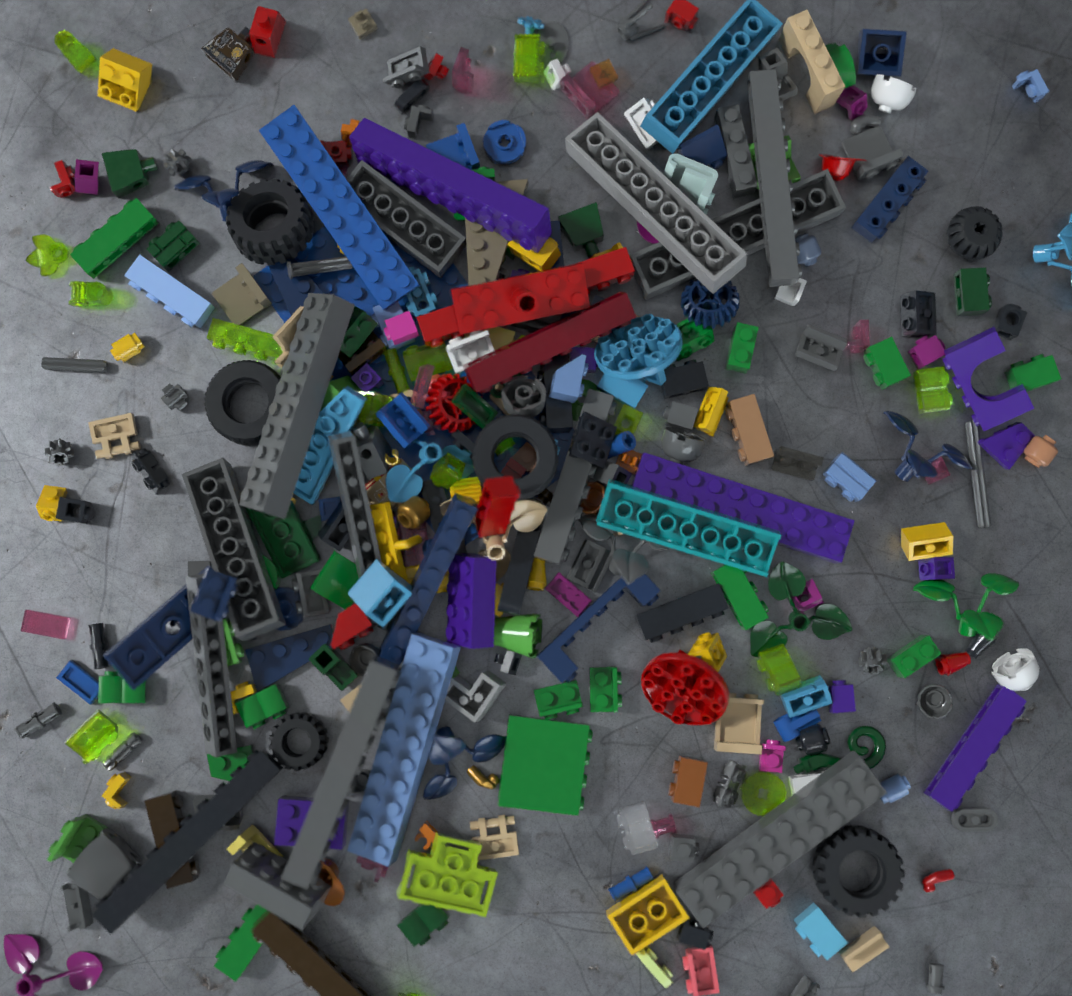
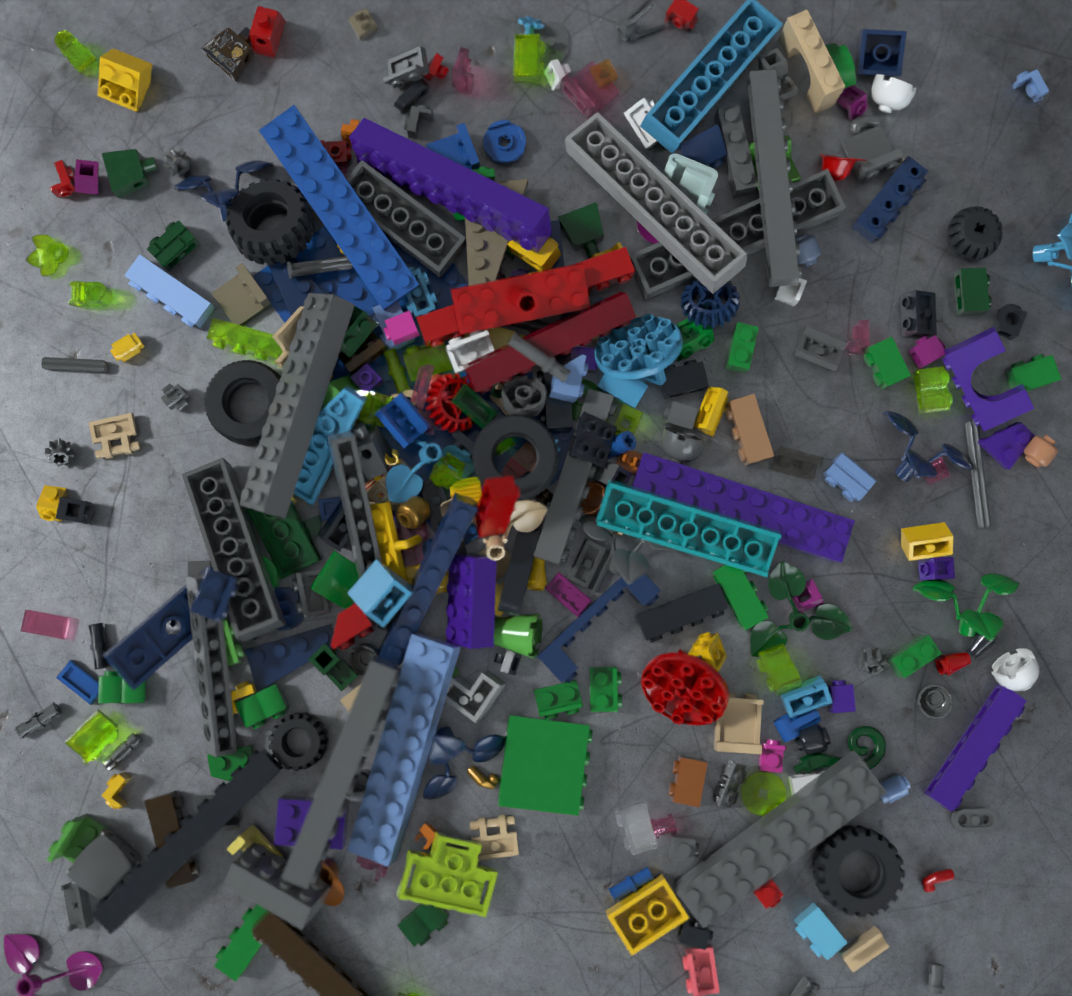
(114, 238): green brick -> none
(152, 478): black hinge -> none
(547, 363): none -> dark grey pin
(662, 973): yellowish green plate -> none

